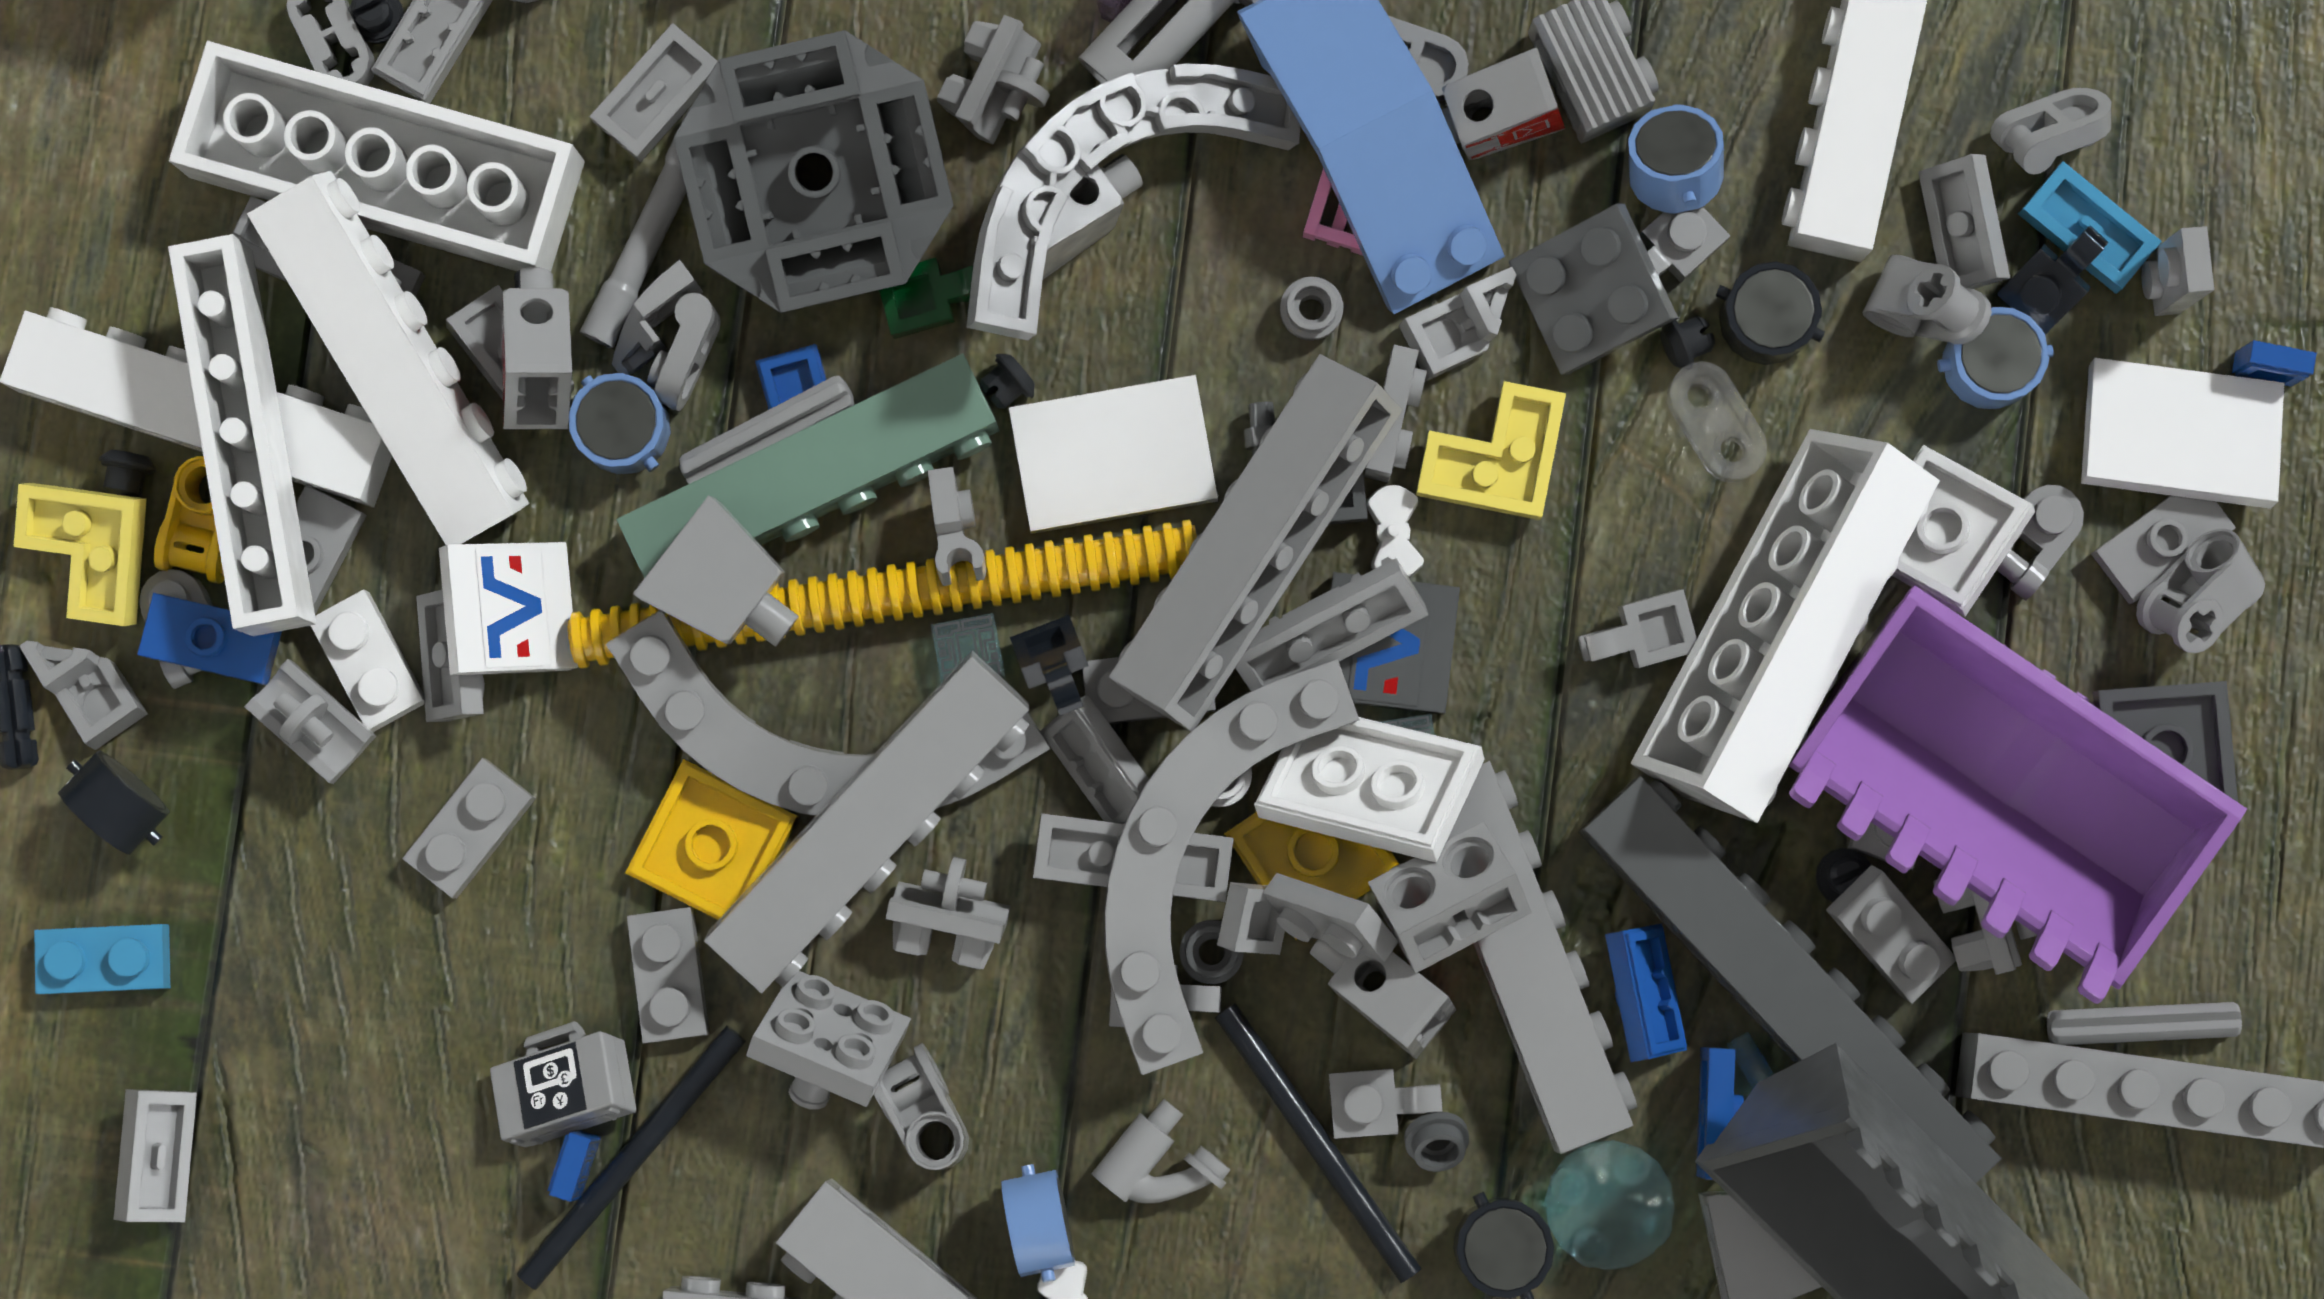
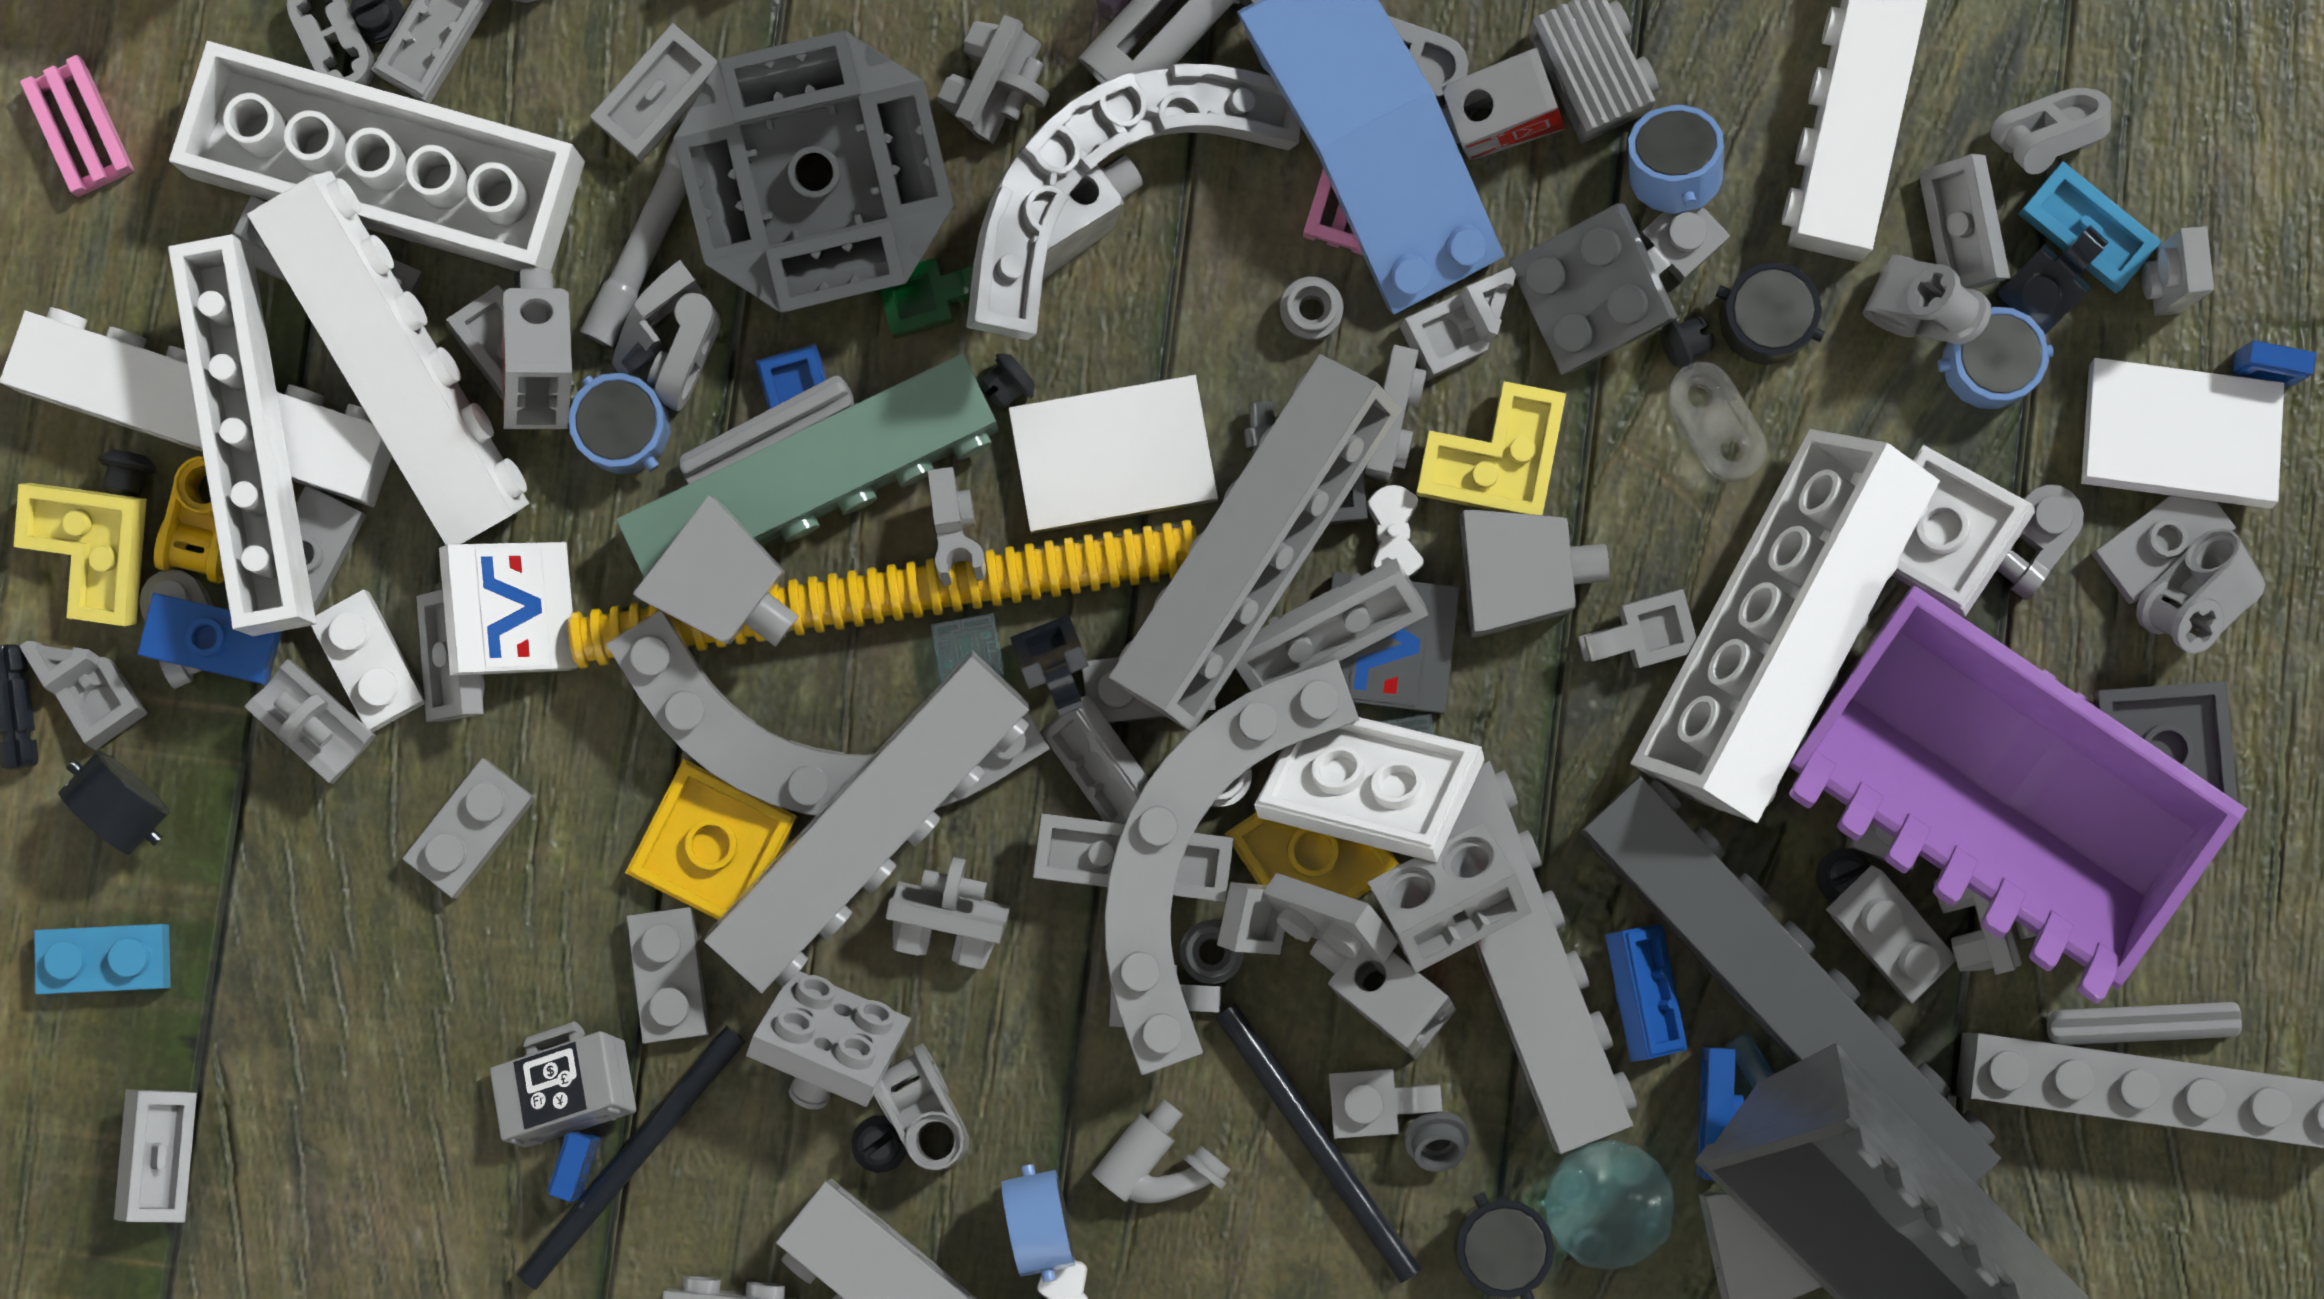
(55, 80): none -> bright pink tile
(877, 1145): none -> black piece
(1522, 569): none -> light grey torso

